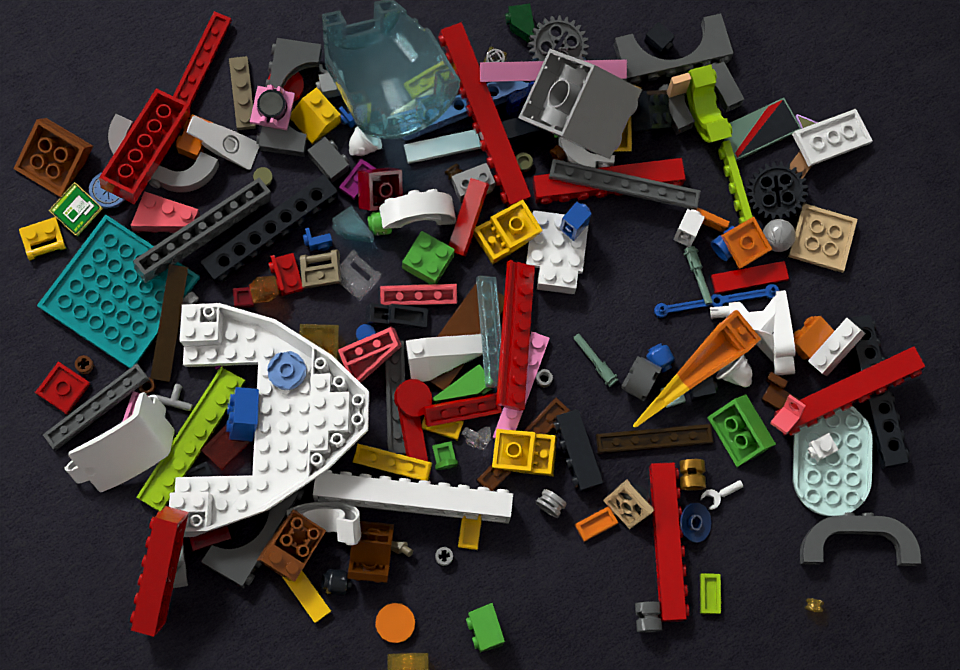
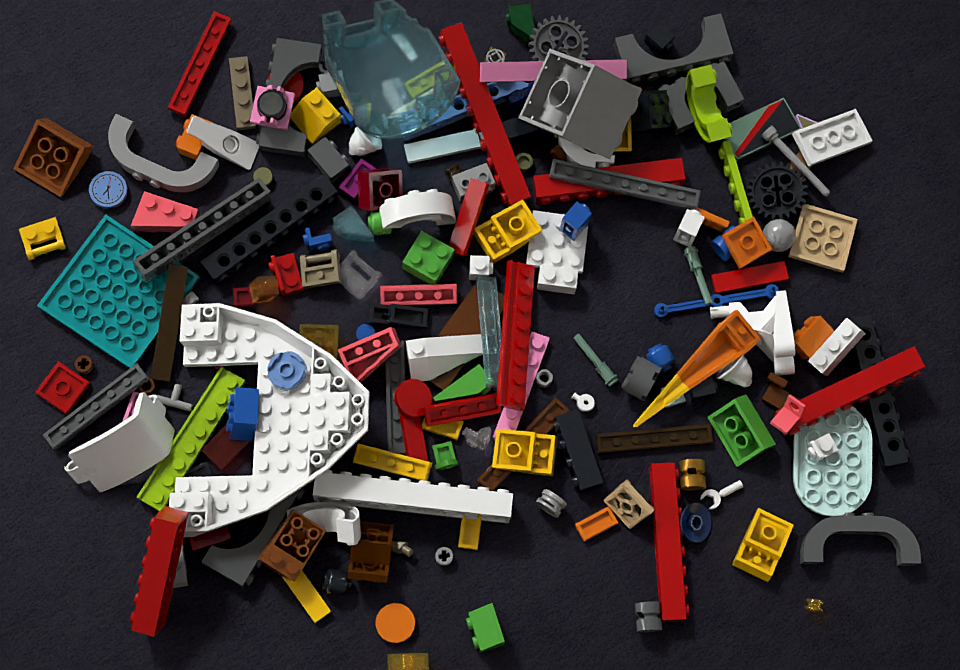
(76, 209): tile -> none
(144, 146): red brick -> none
(480, 267): none -> white brick
(584, 398): none -> white piece
(678, 85): light nougat tile -> none
(710, 594): lime tile -> none
(763, 545): none -> yellow slope
(772, 136): none -> light grey piece

